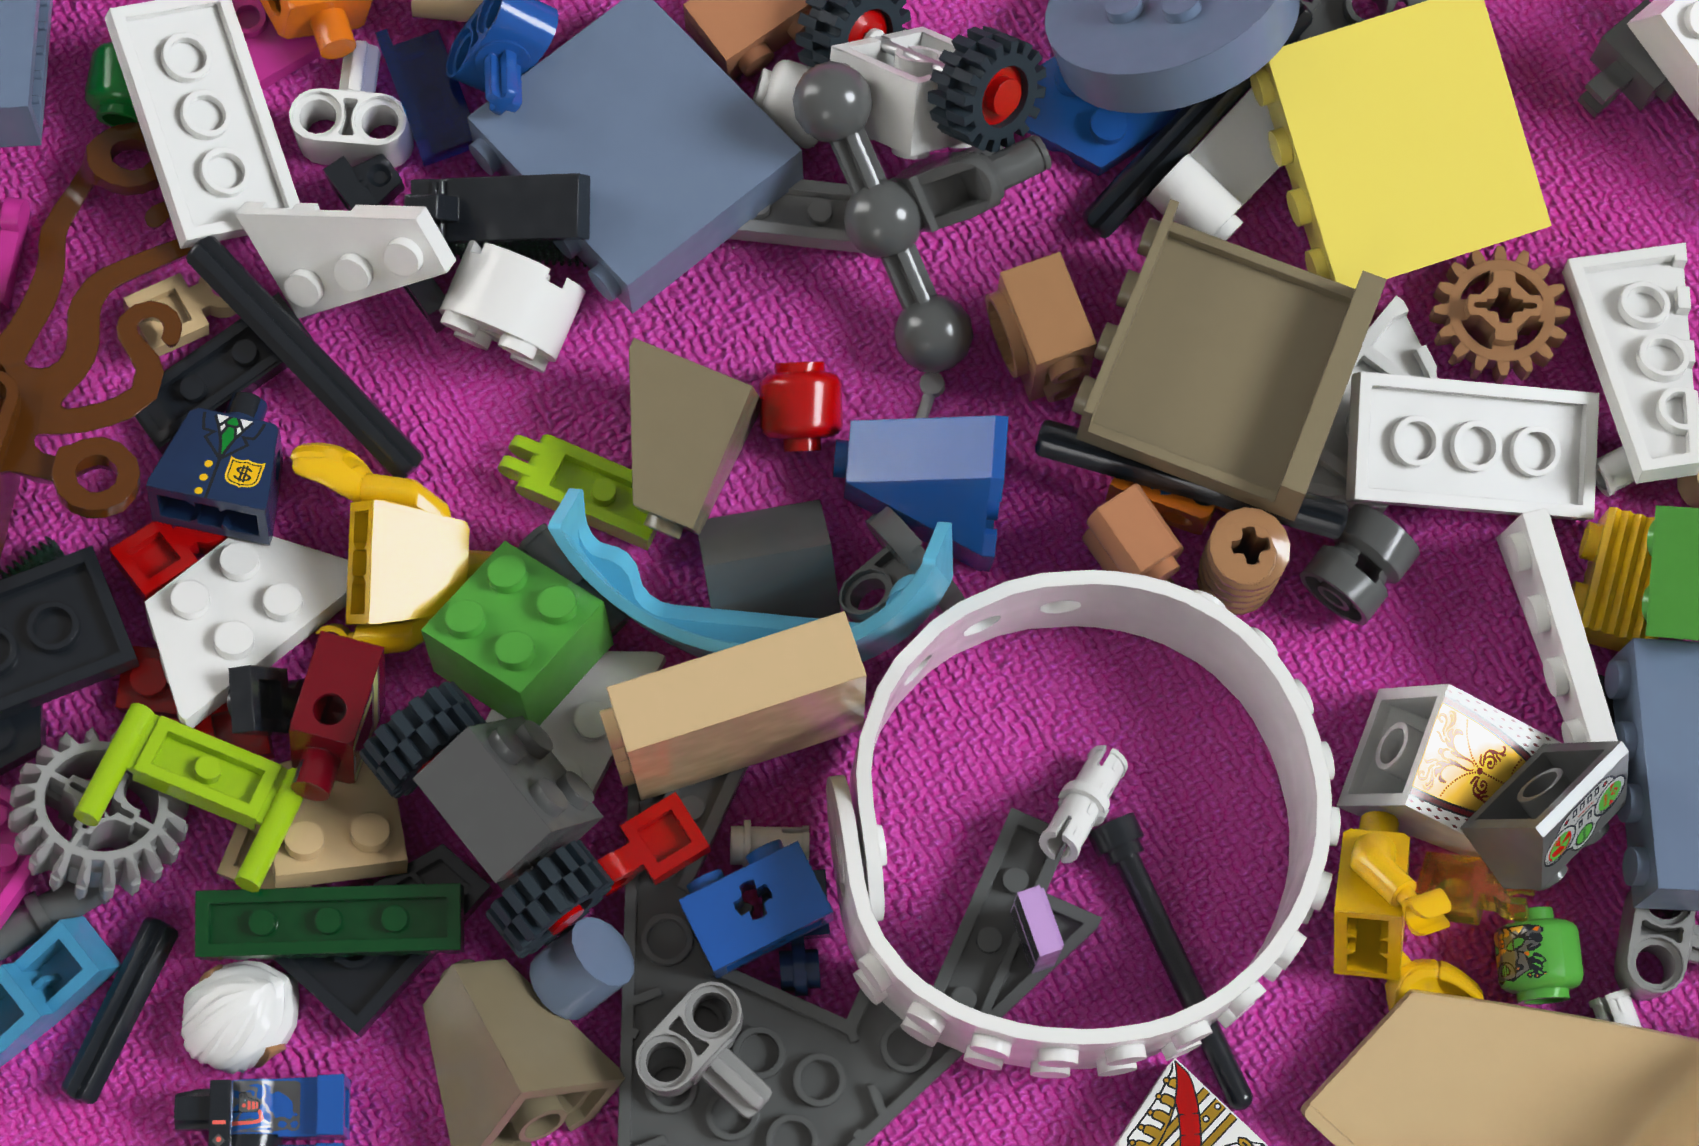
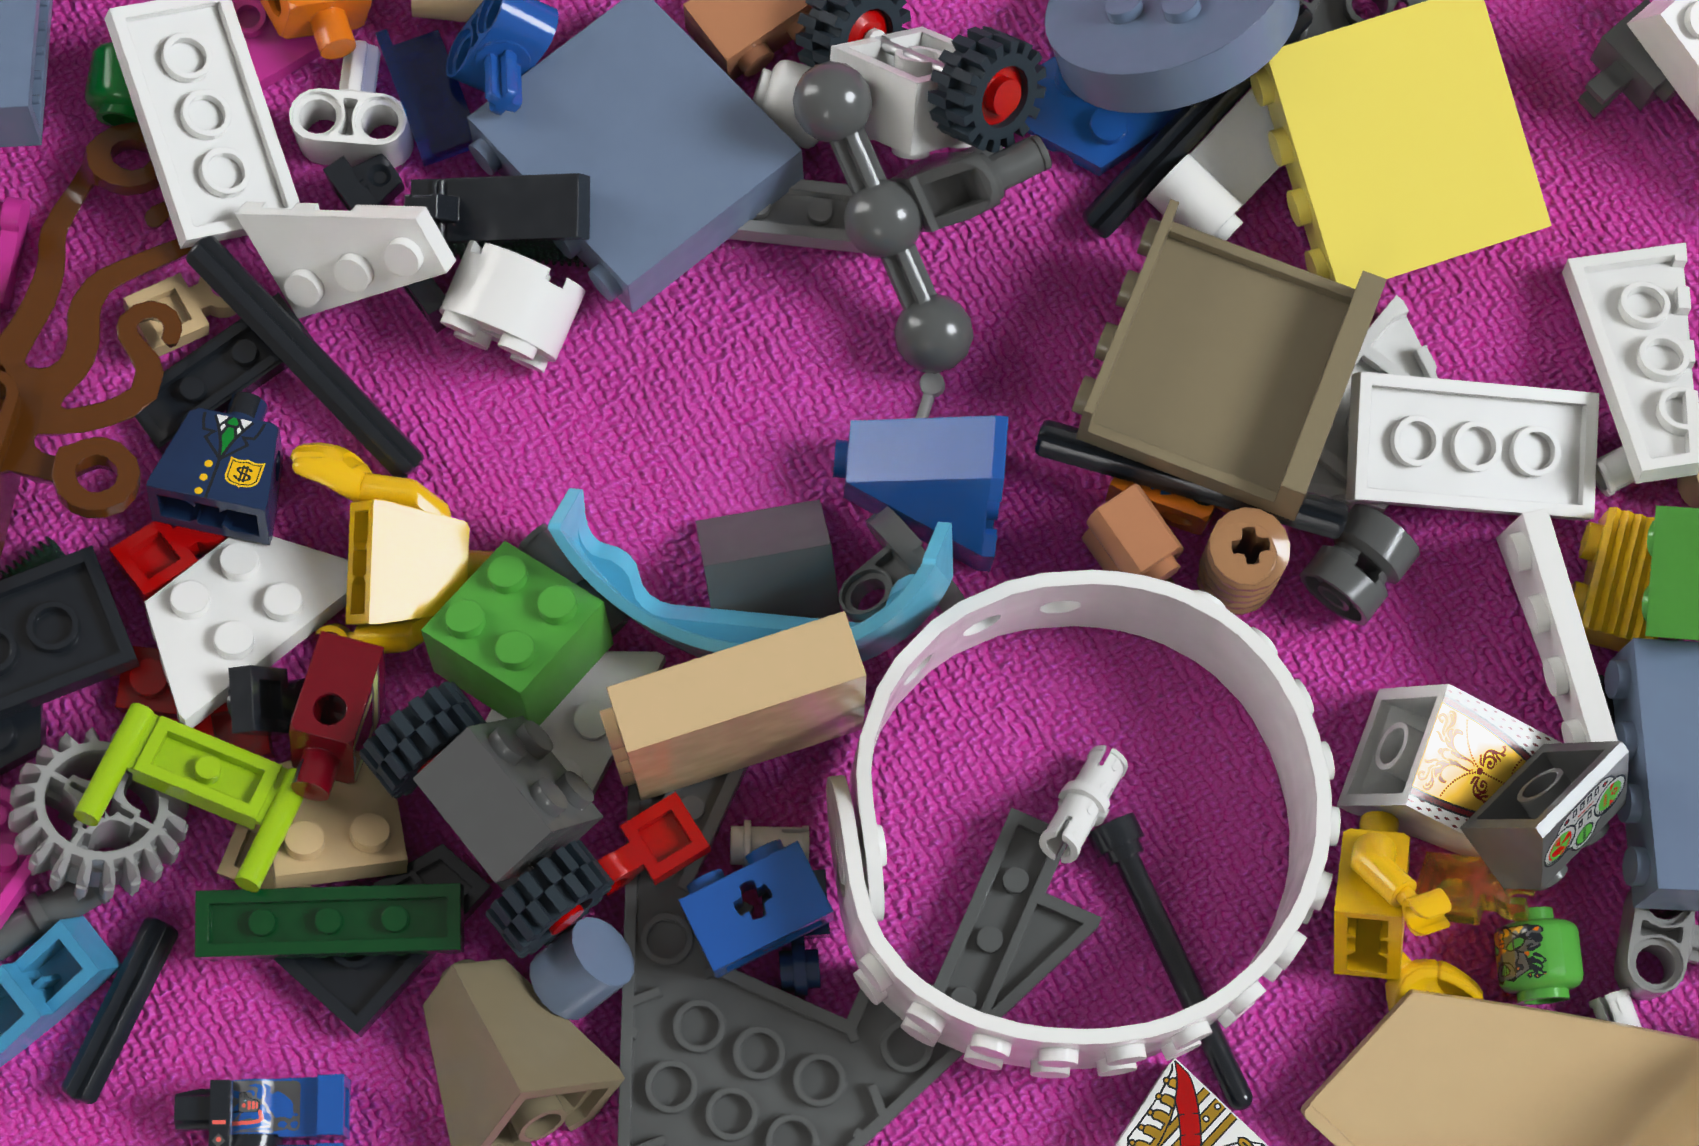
(240, 1015): white hair -> none
(561, 465): lime hinge -> none
(683, 436): dark tan slope -> none
(705, 1052): light grey beam -> none
(800, 405): red head -> none
(1037, 928): lavender tile -> none
(1042, 328): medium nougat brick -> none
(1520, 298): medium nougat gear -> none

